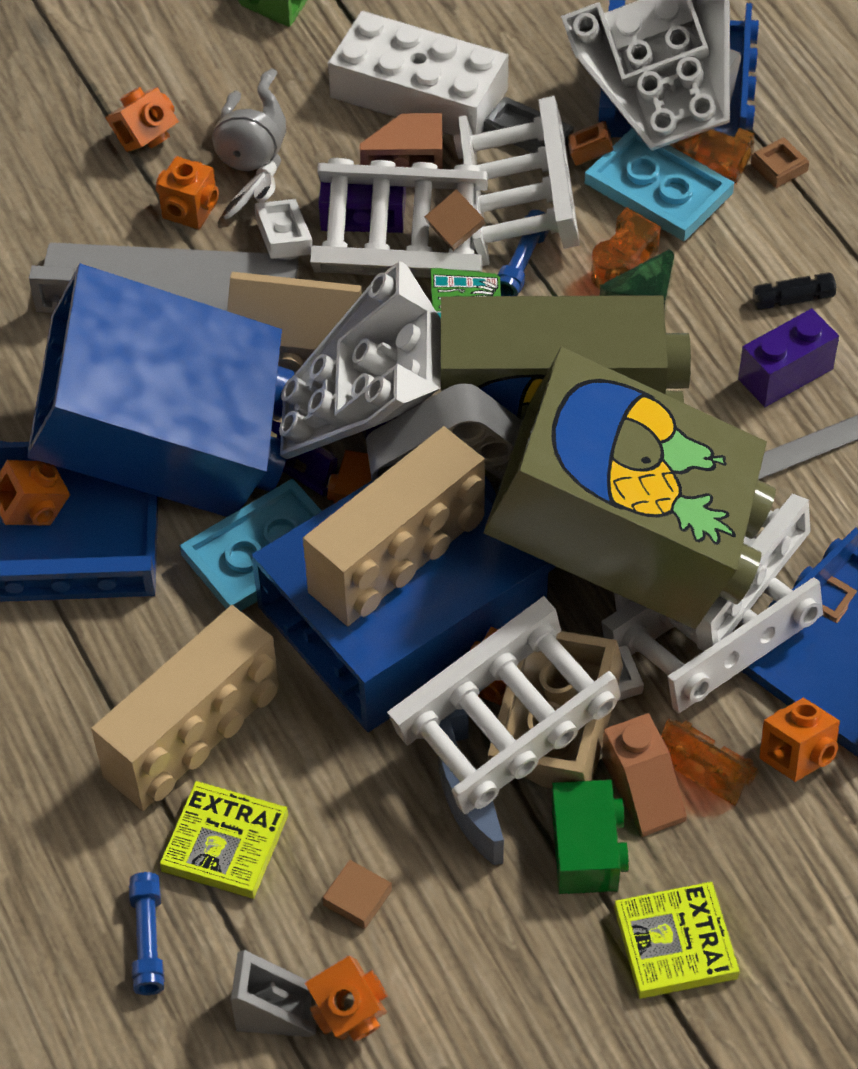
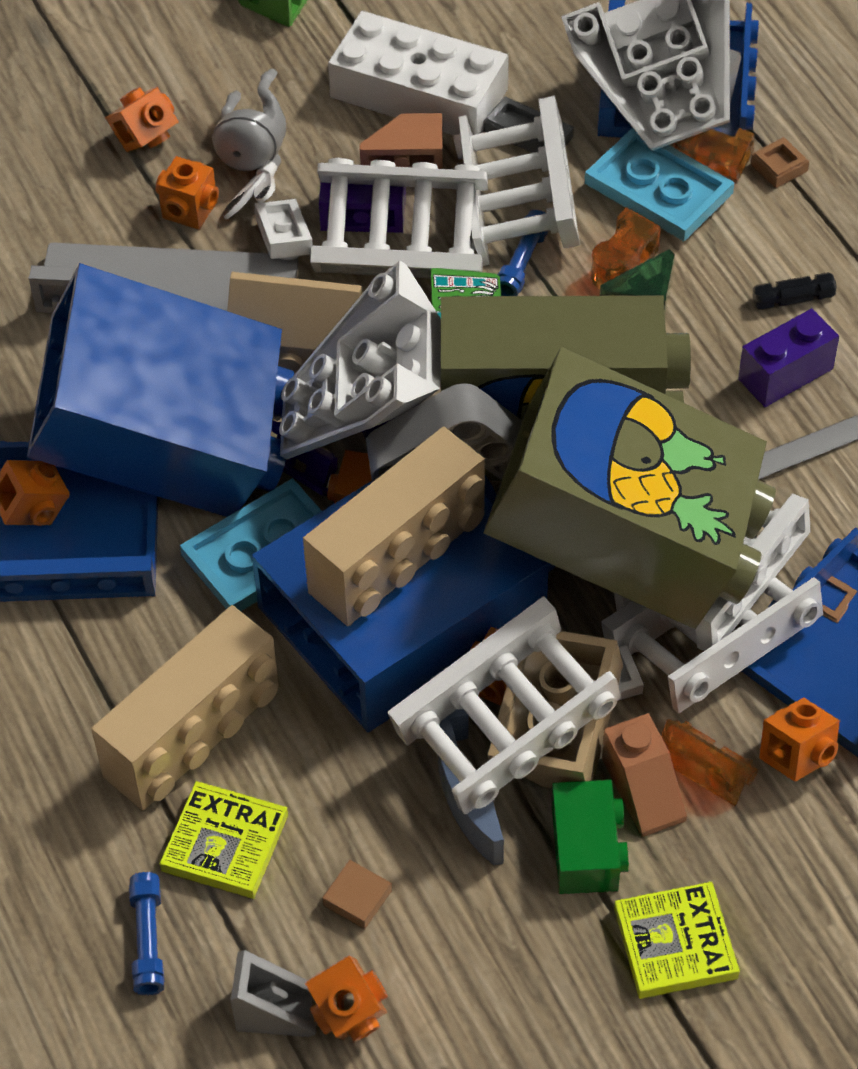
(455, 220): medium nougat tile -> none
(590, 143): dark orange tile -> none

